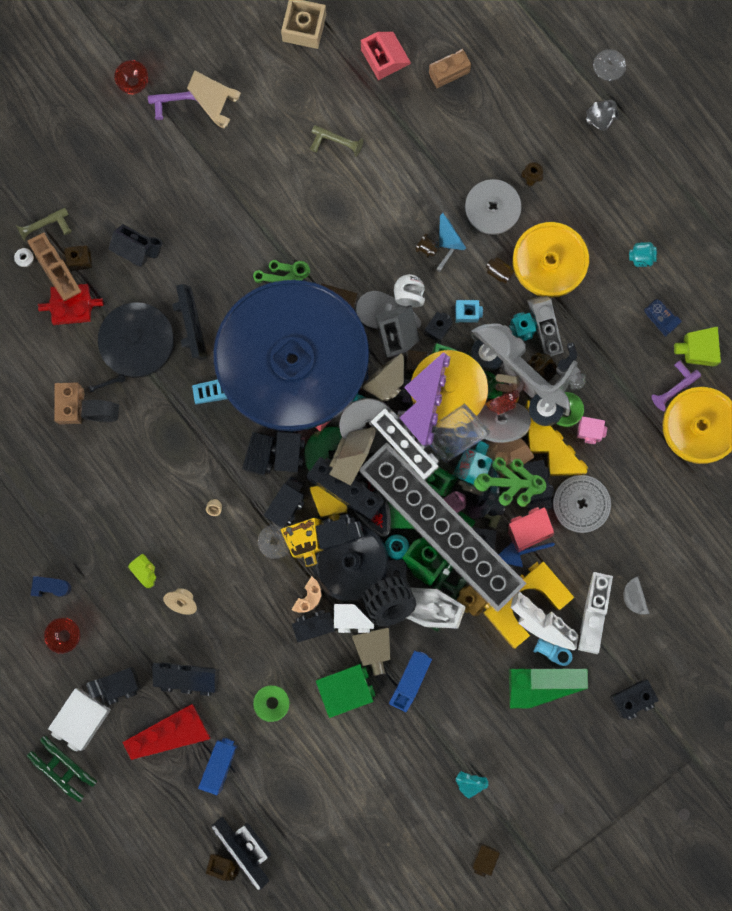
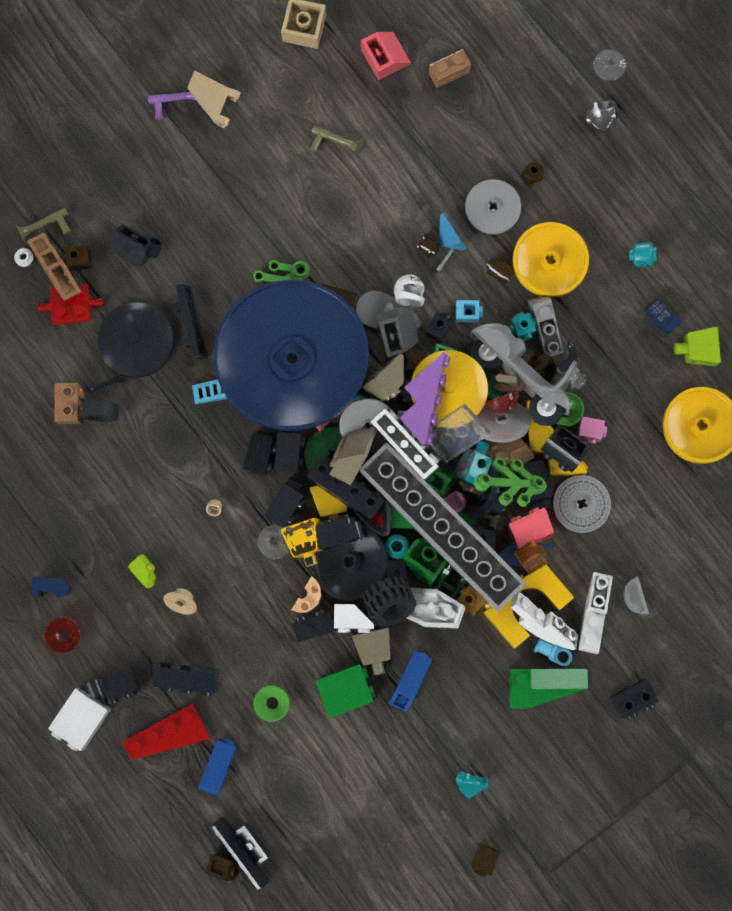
(73, 770): dark green piece -> none
(131, 69): clear red piece -> none
(531, 556): none -> clear orange brick
(565, 449): none -> black brick
(661, 400): medium lavender piece -> none

